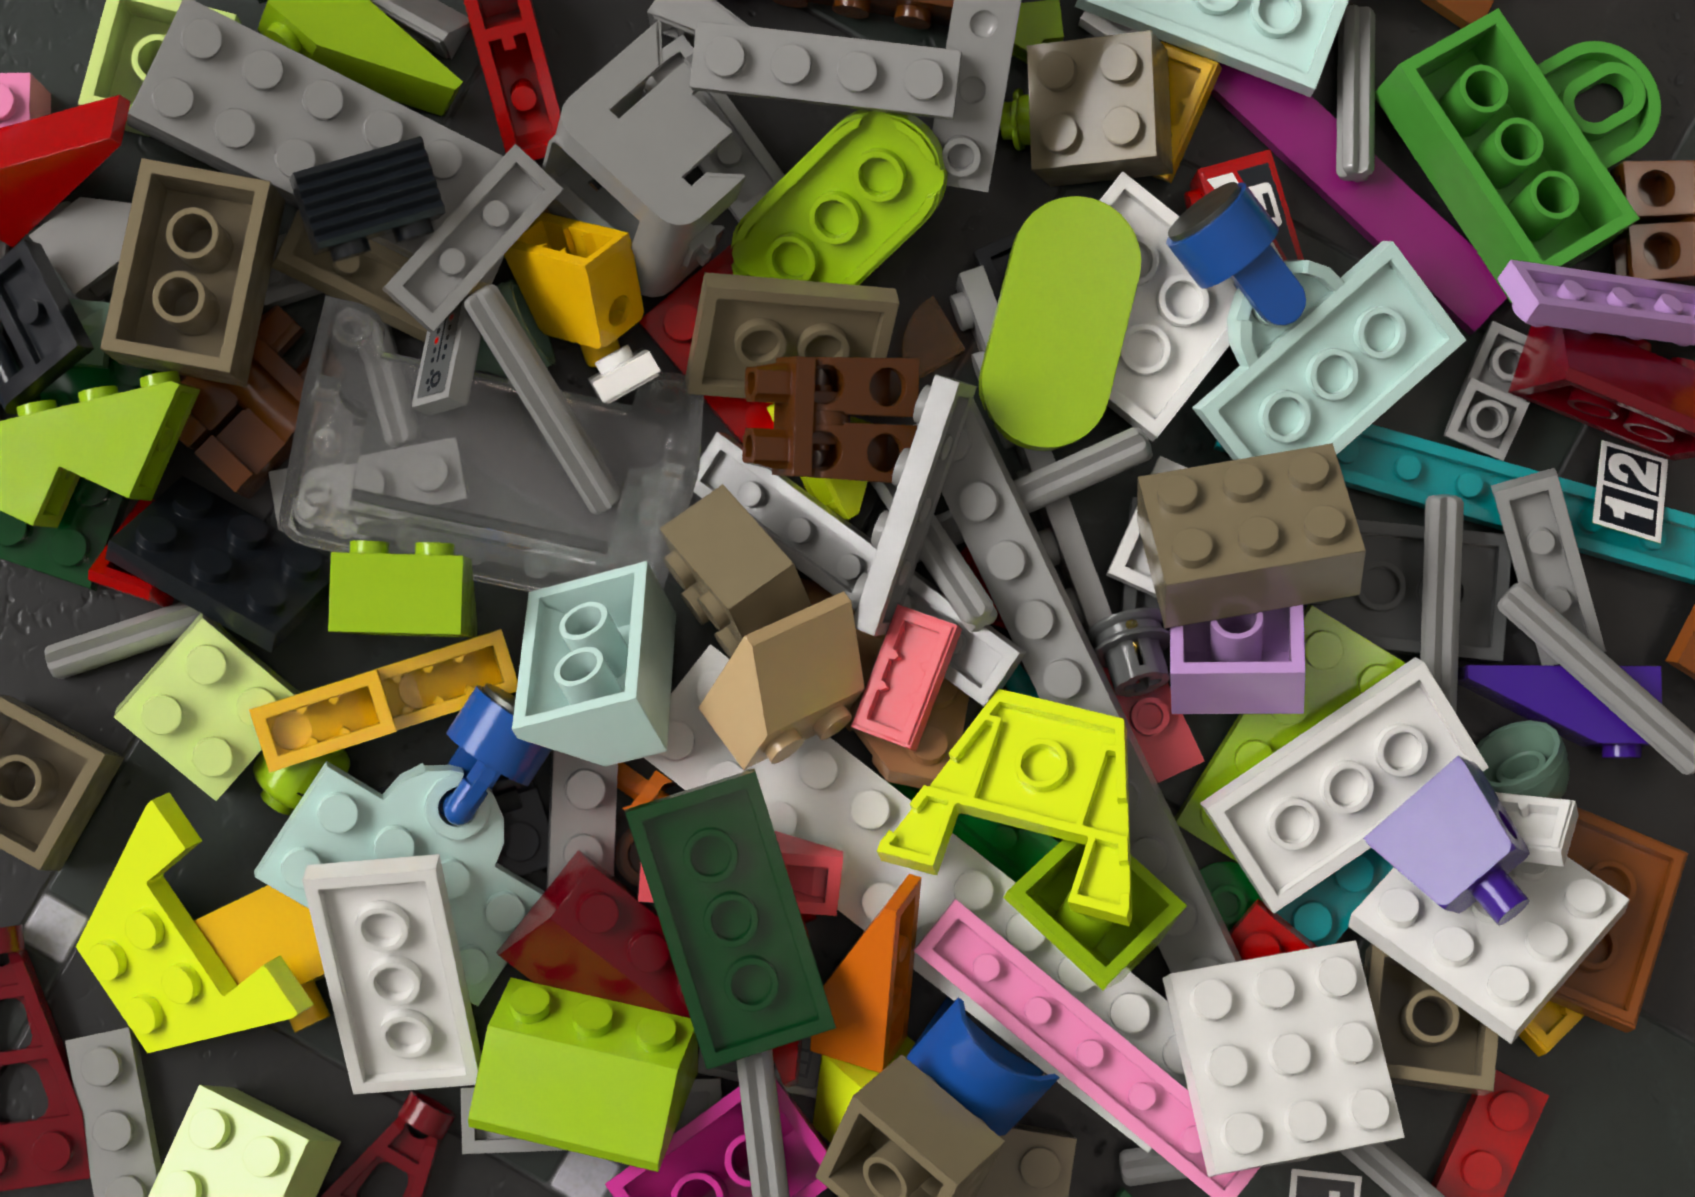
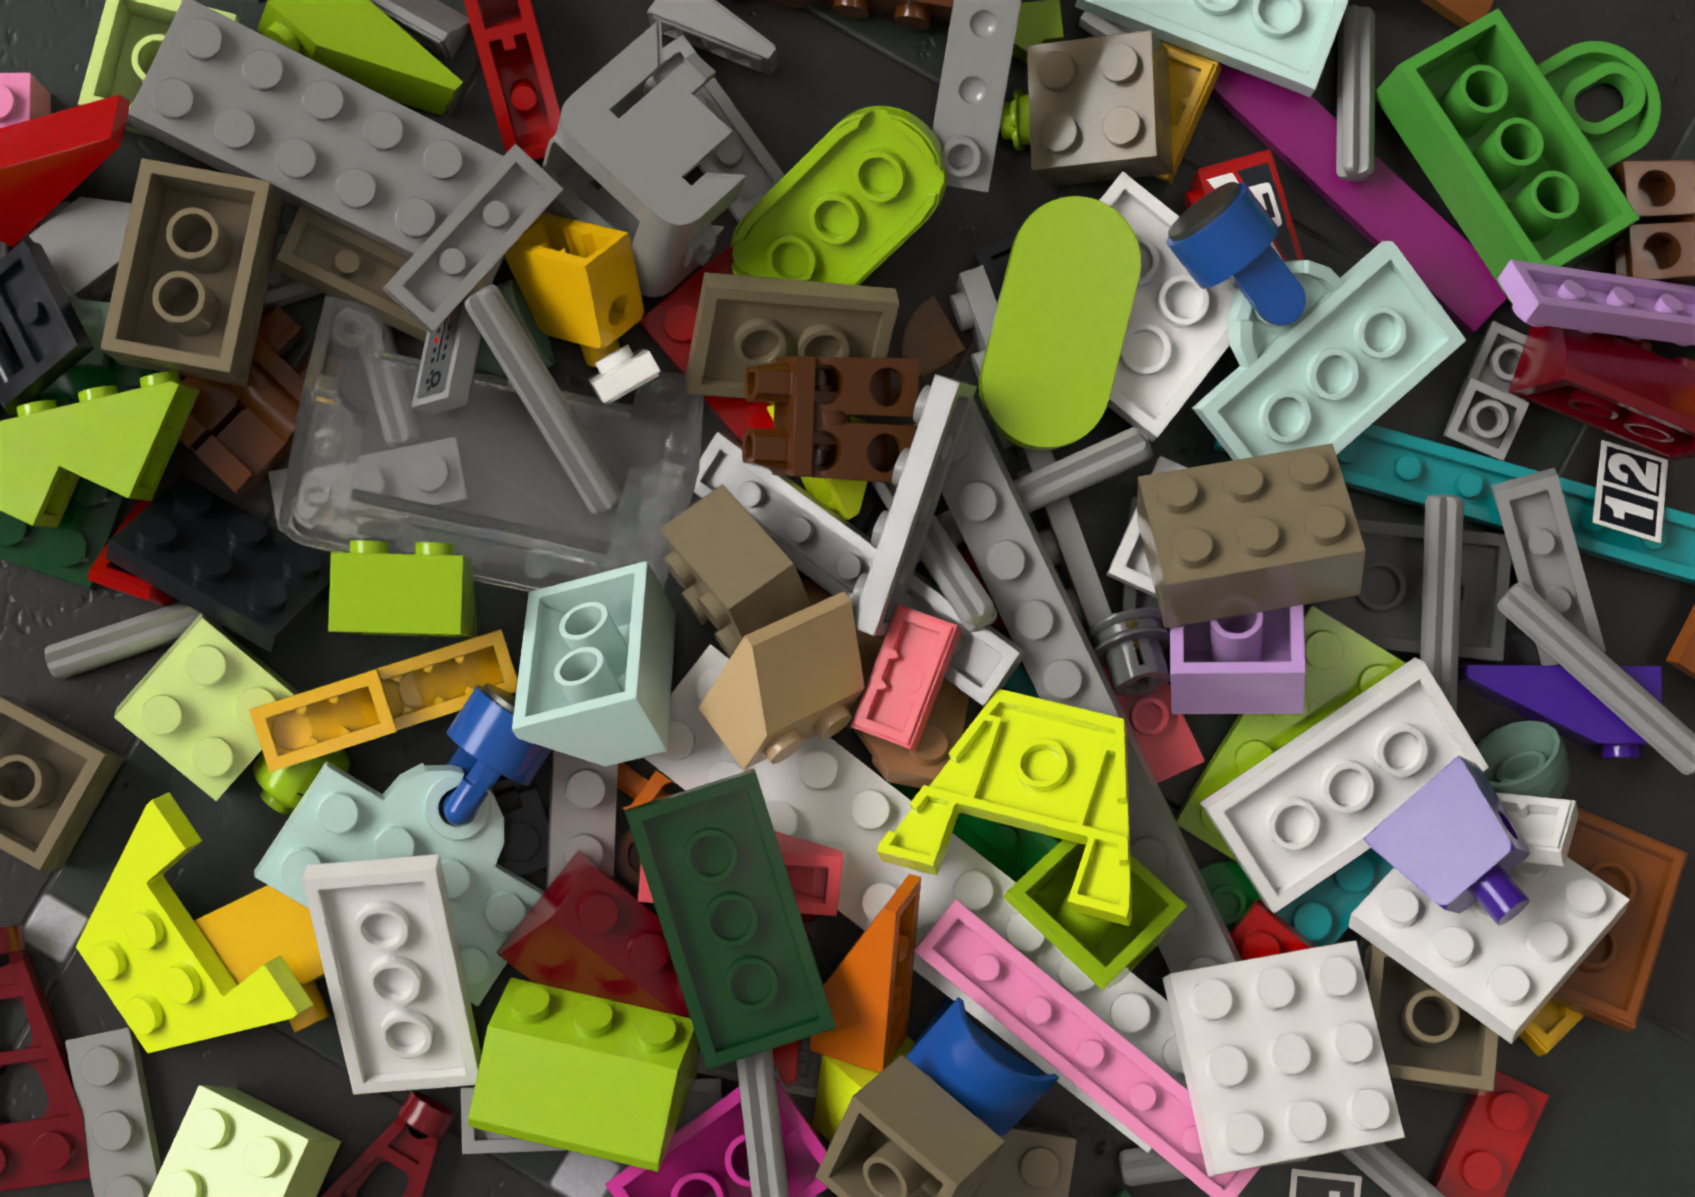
(368, 198): black brick -> none
(825, 70): light grey plate -> none

